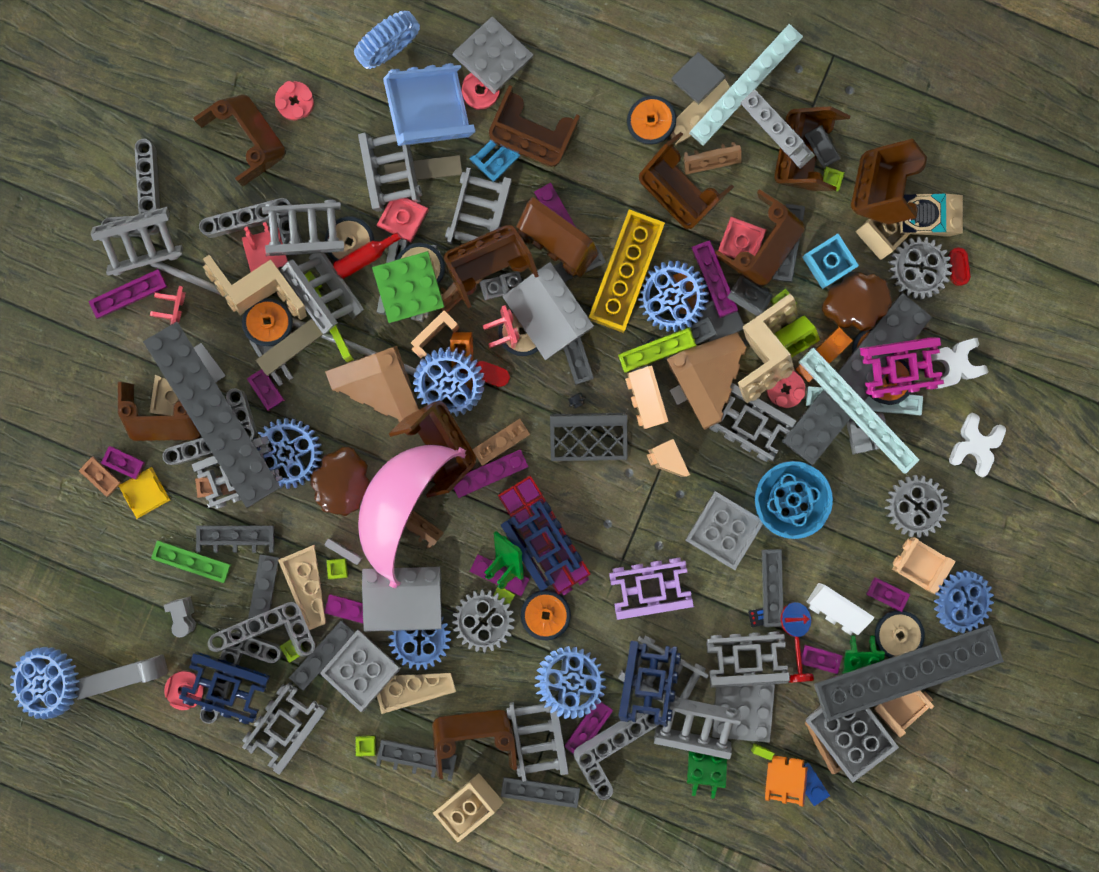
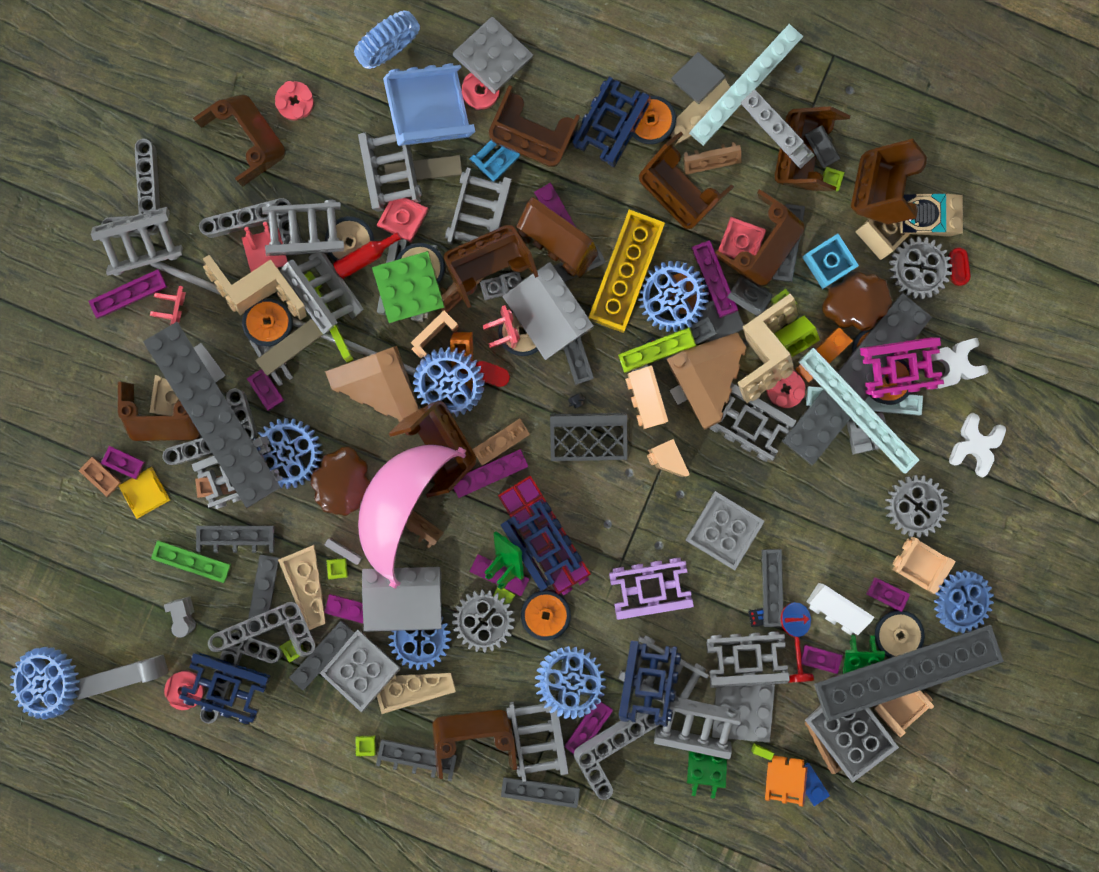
(295, 736): light grey fence -> none
(468, 807): tan slope -> none
(625, 127): none -> dark blue fence
(815, 494): dark azure brick -> none

